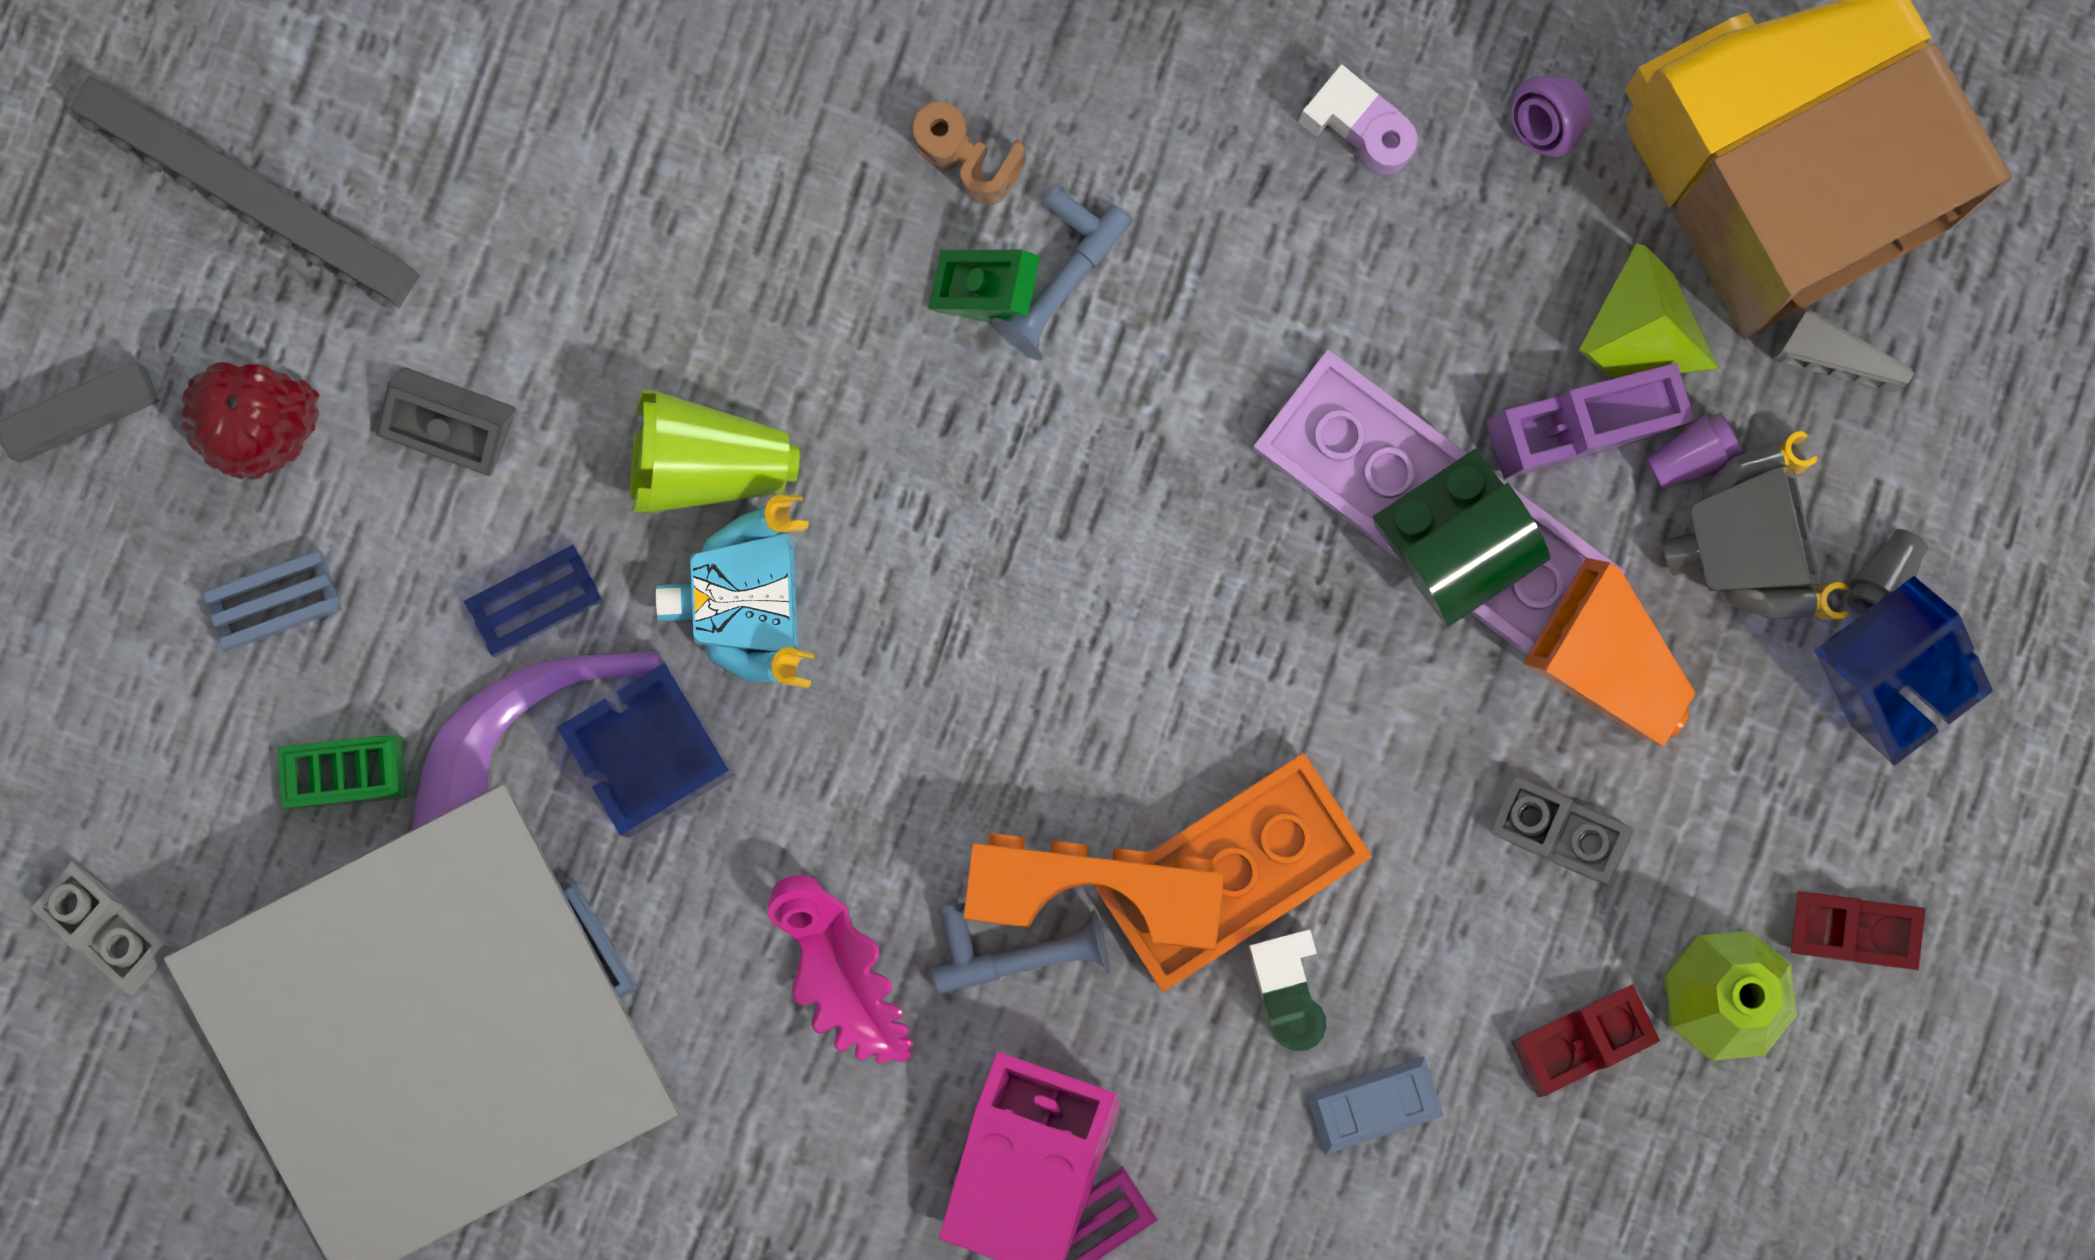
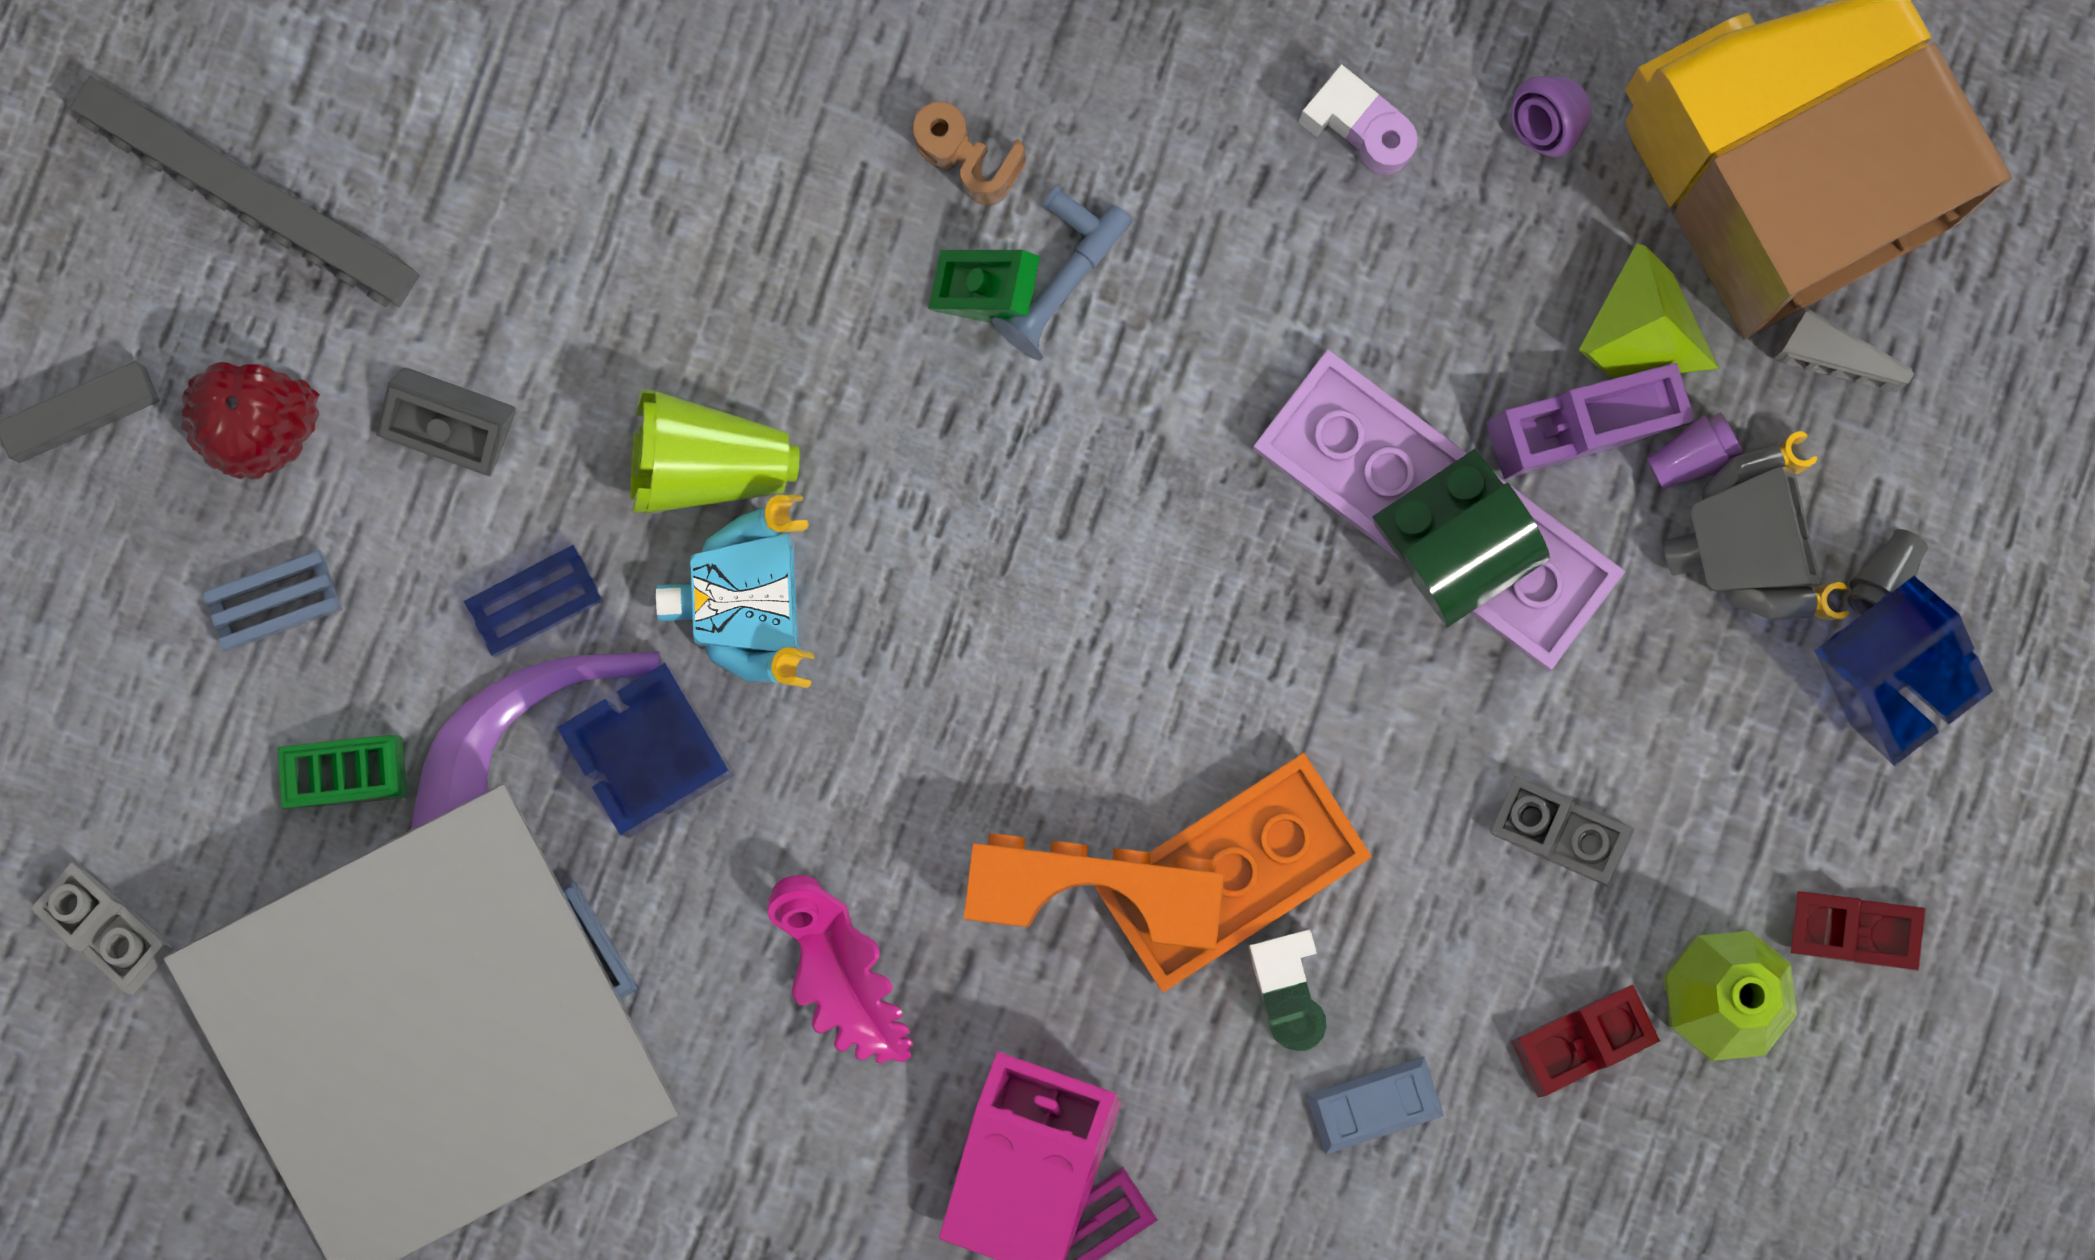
(971, 970): sand blue piece -> none
(1613, 656): orange slope -> none

